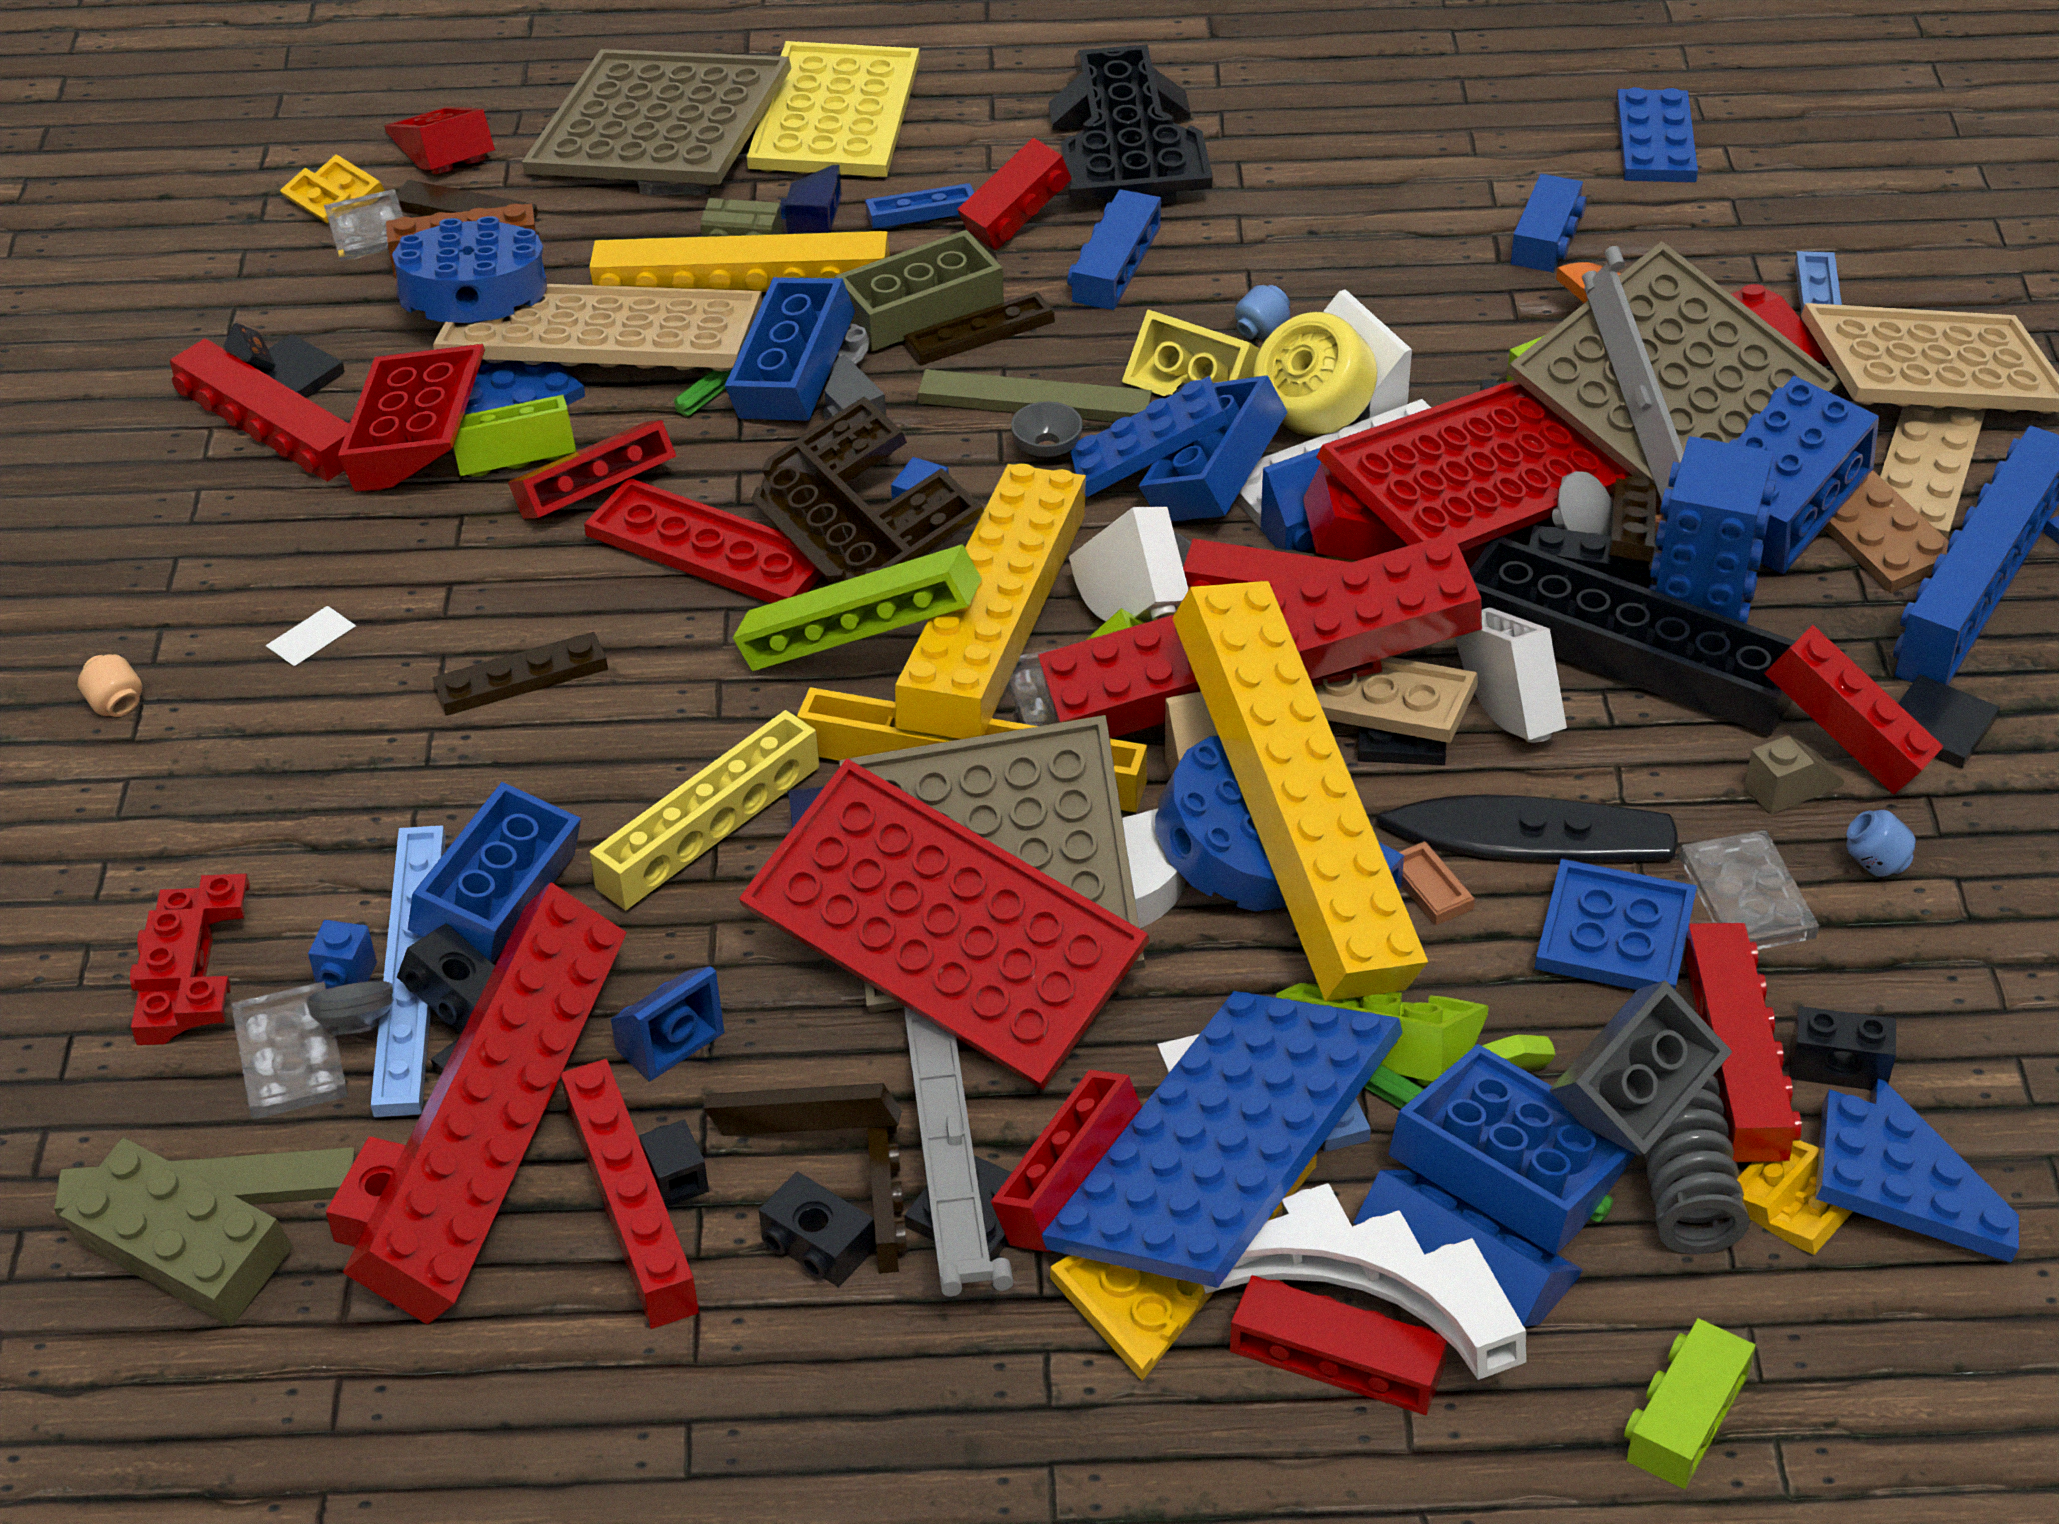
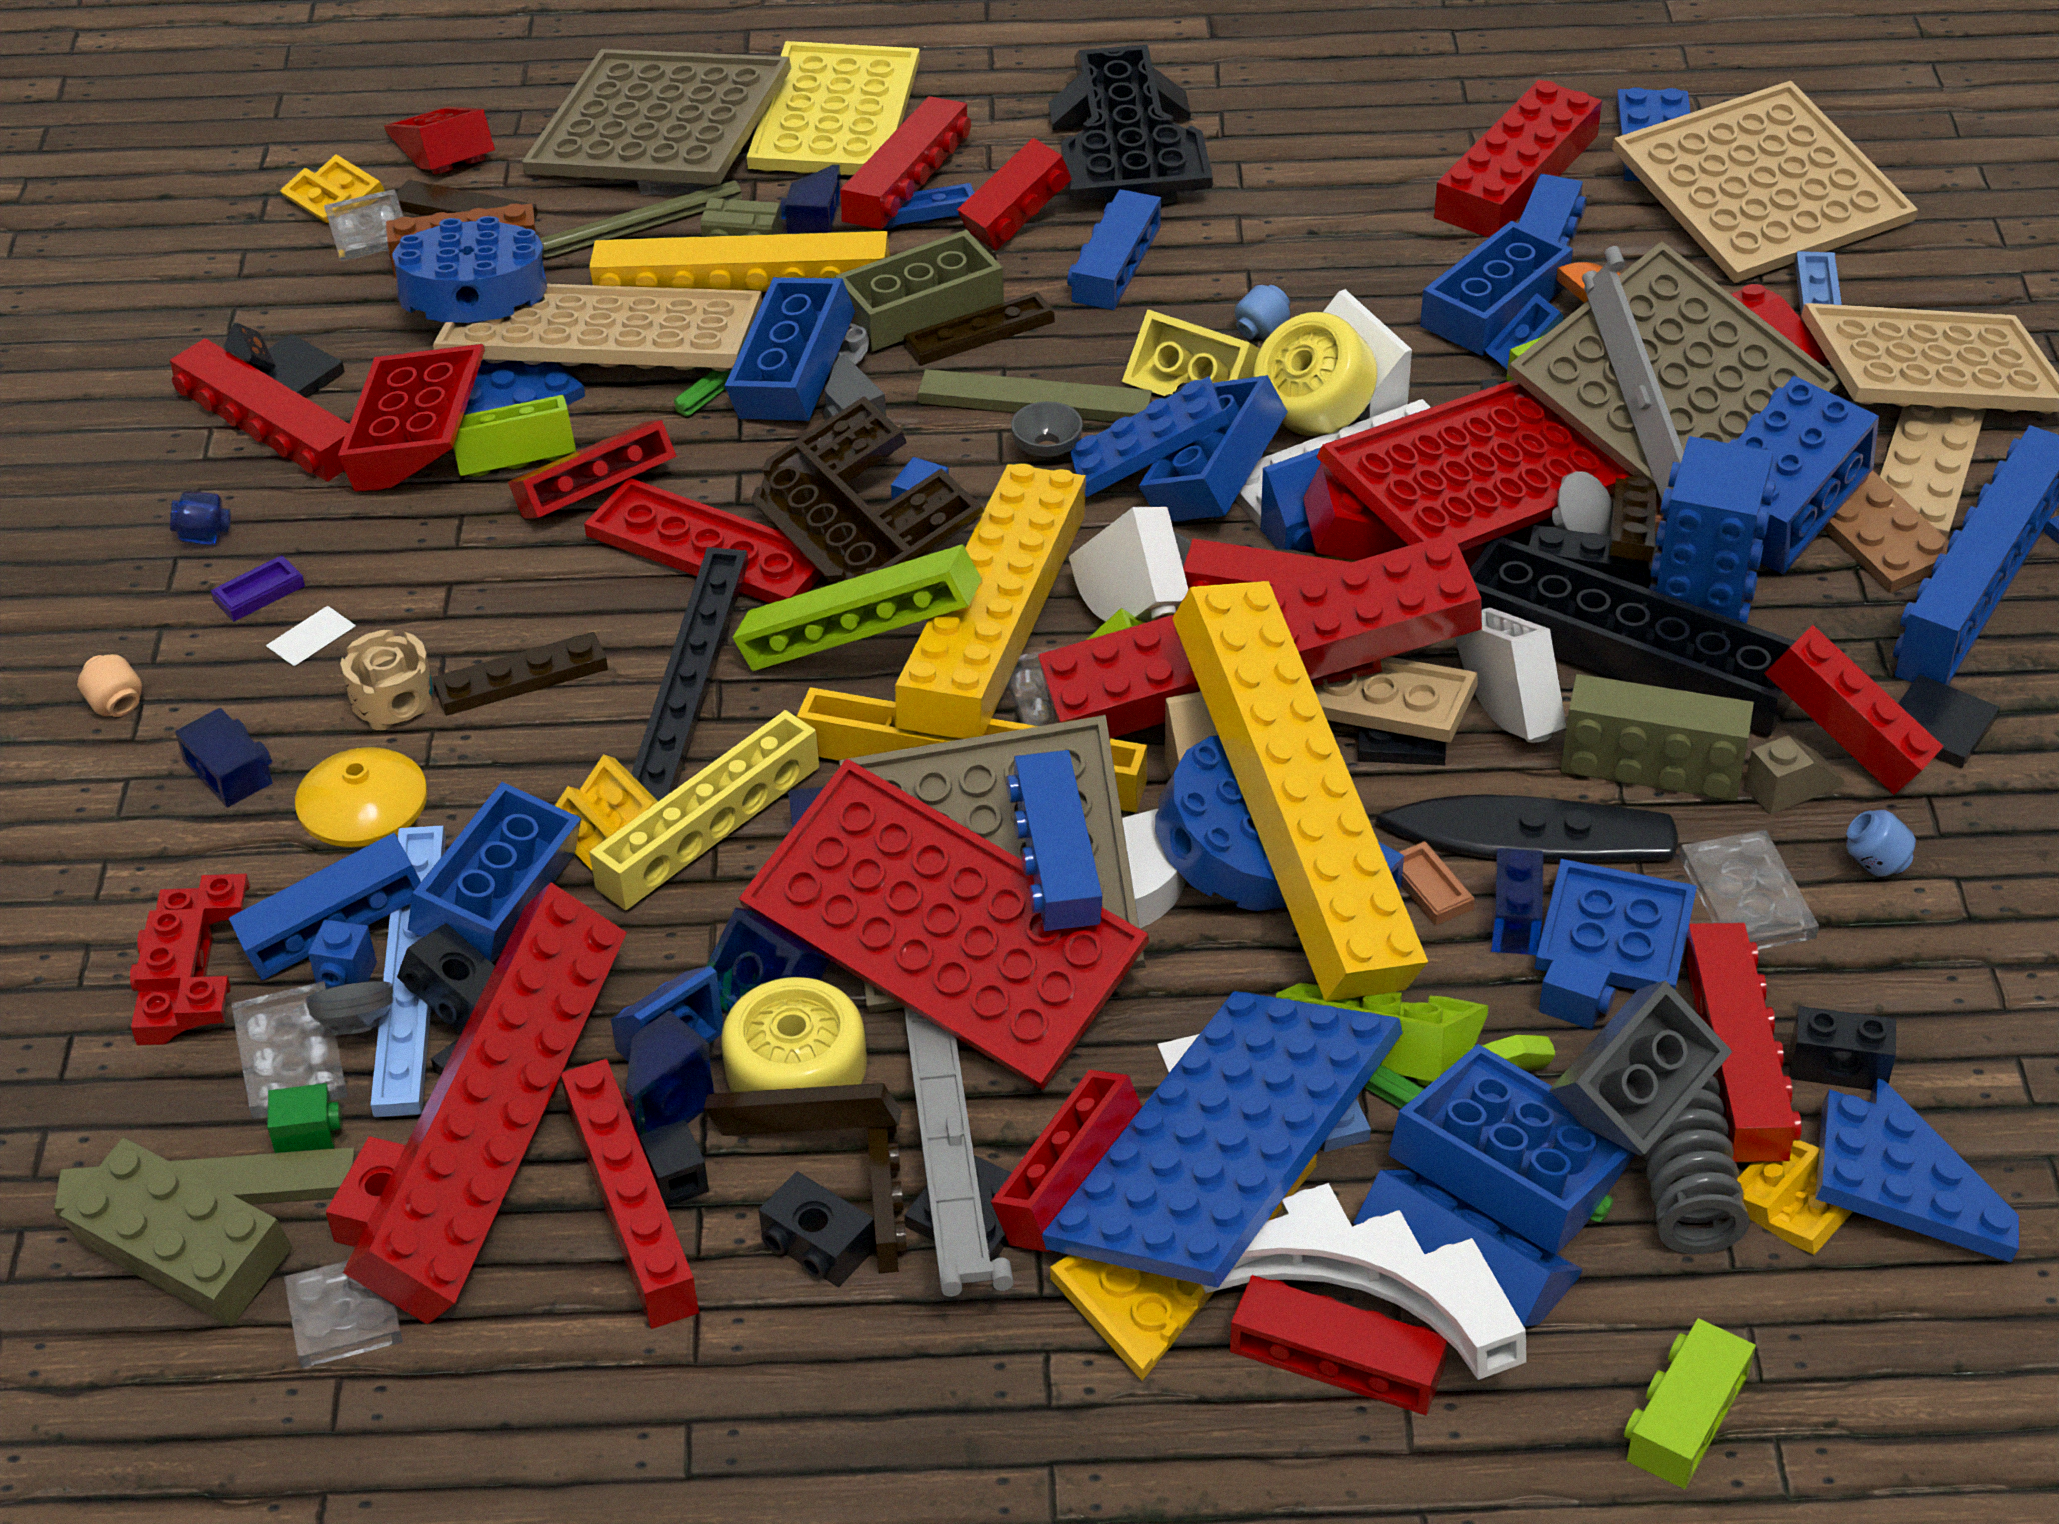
(199, 518): none -> clear blue head
(225, 756): none -> clear blue brick
(257, 588): none -> dark purple tile
(303, 1118): none -> green brick
(337, 1316): none -> clear plate
(349, 891): none -> blue brick
(360, 796): none -> yellow dish
(387, 678): none -> tan brick
(604, 804): none -> yellow slope
(636, 220): none -> olive axle
(667, 1074): none -> clear blue slope
(690, 671): none -> black plate
(756, 953): none -> clear blue slope
(793, 1037): none -> light yellow wheel
(904, 162): none -> red brick
(1056, 840): none -> blue brick
(1492, 286): none -> blue brick
(1501, 169): none -> red brick
(1517, 901): none -> clear blue brick
(1530, 323): none -> blue slope
(1576, 989): none -> blue brick
(1656, 737): none -> olive brick
(1763, 180): none -> tan plate

